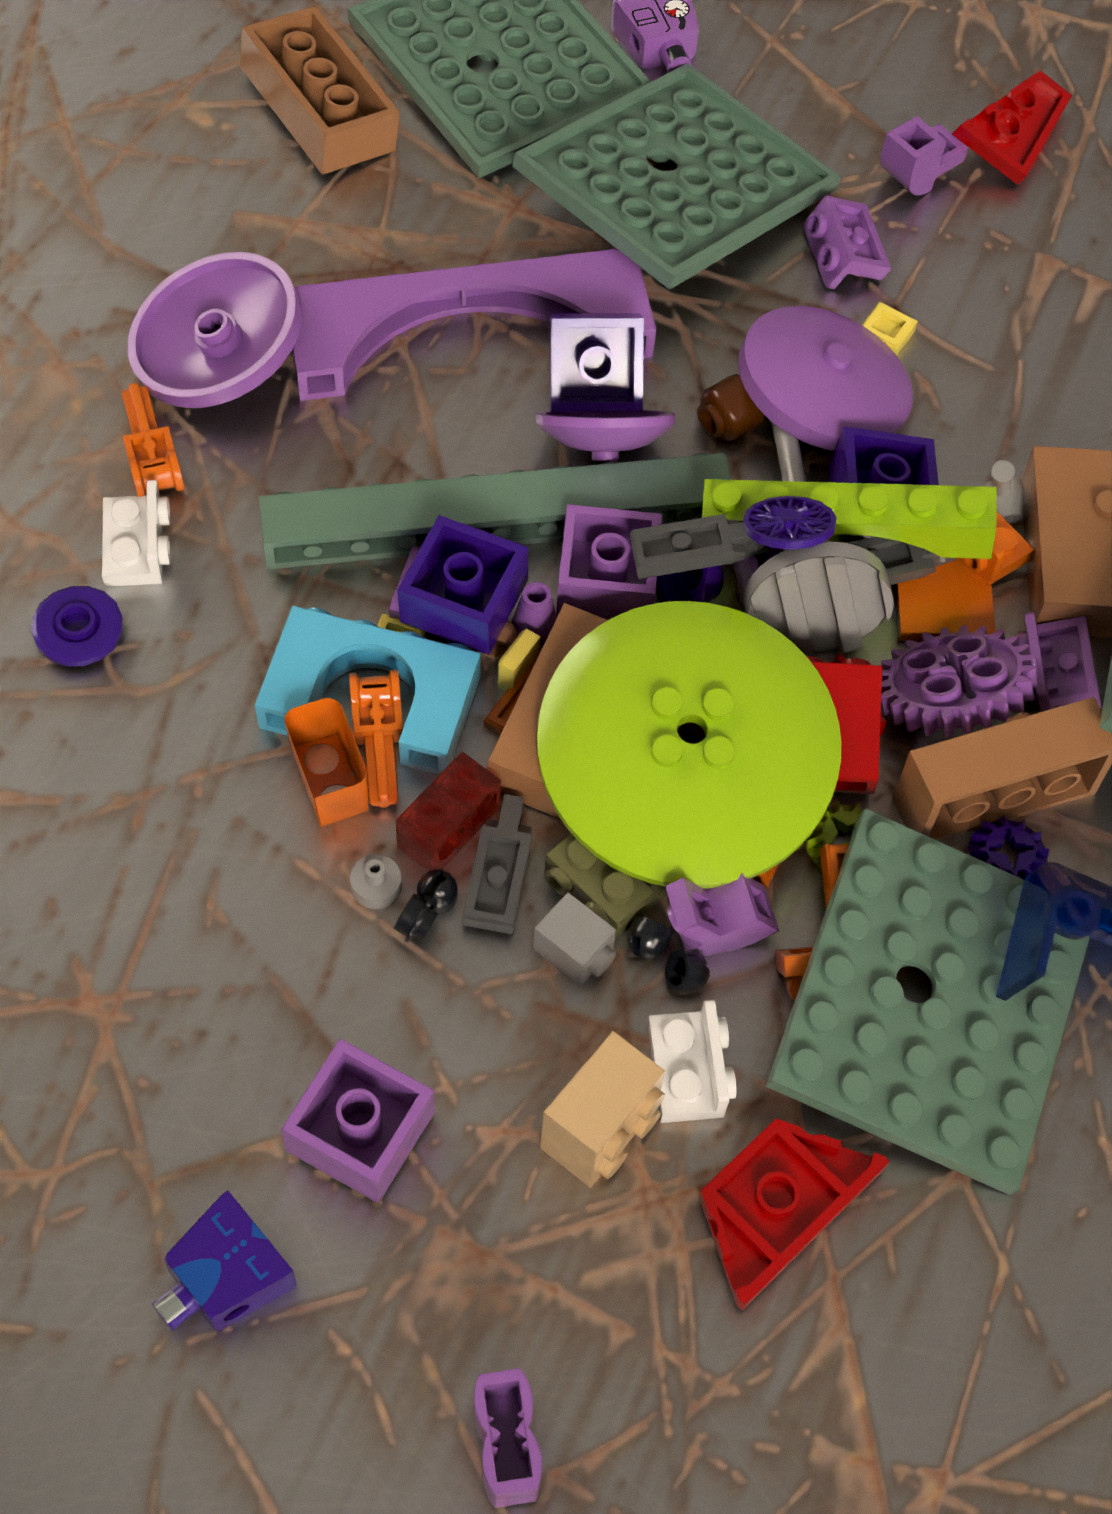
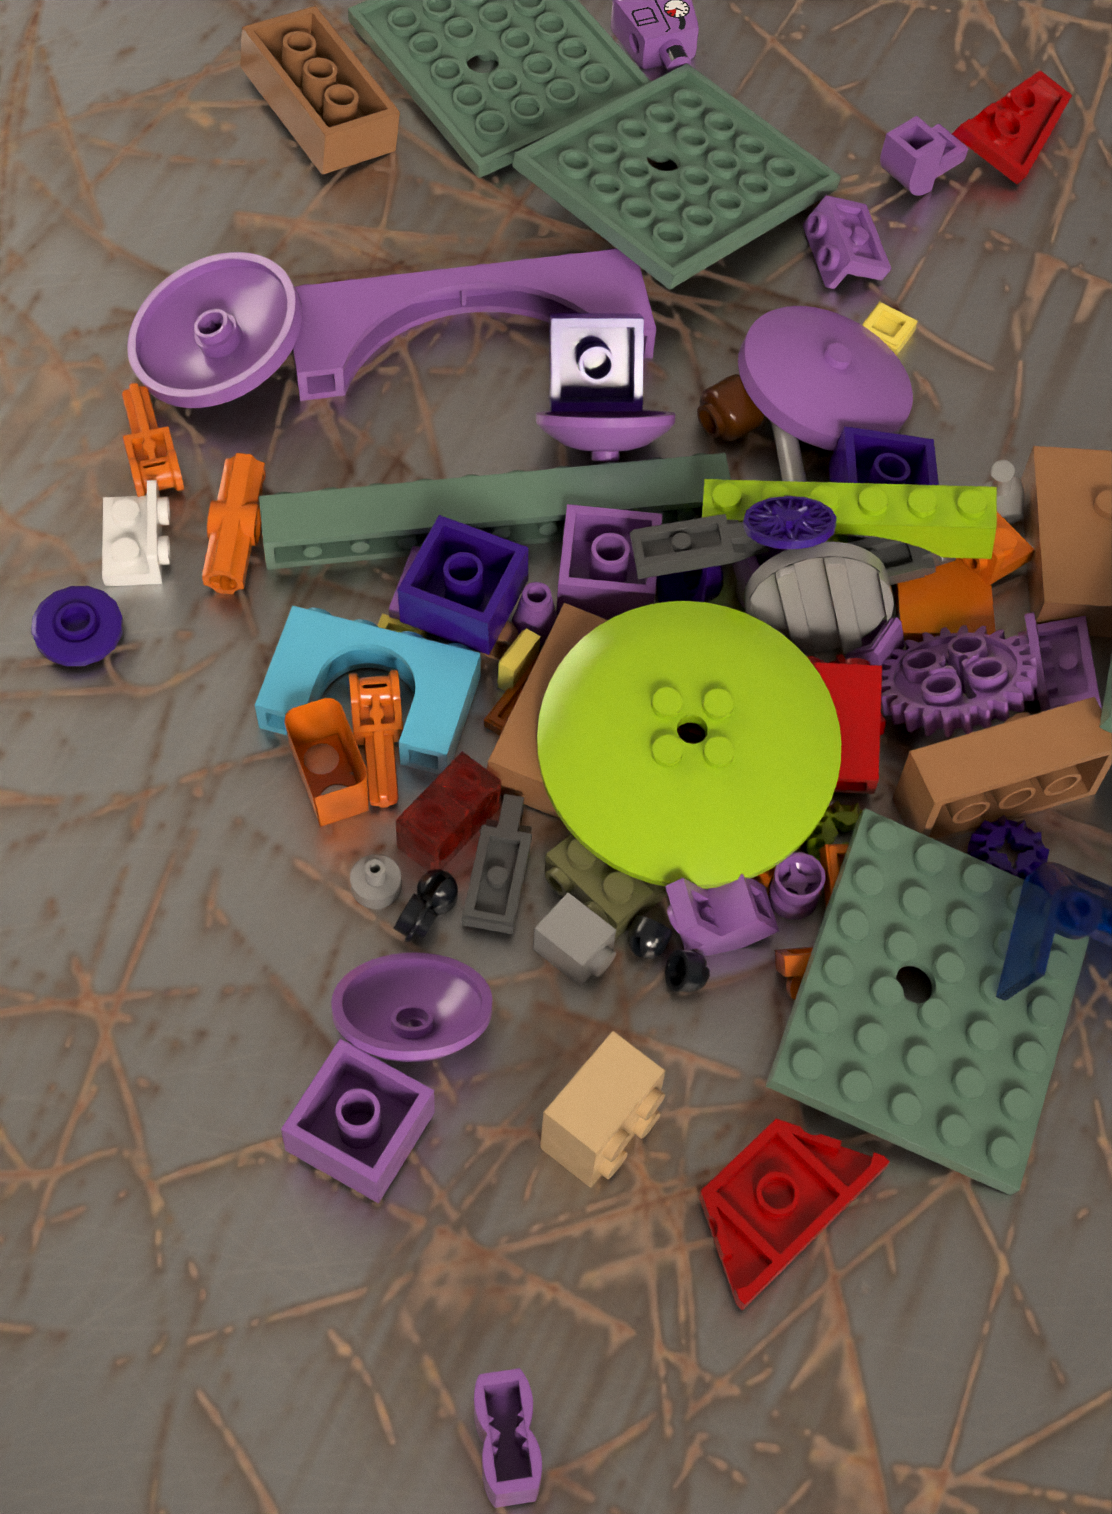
(223, 1269): dark purple torso -> none
(234, 524): none -> orange piece
(411, 1006): none -> medium lavender dish
(693, 1061): white bracket -> none
(801, 875): none -> medium lavender wheel
(880, 642): none -> medium lavender slope

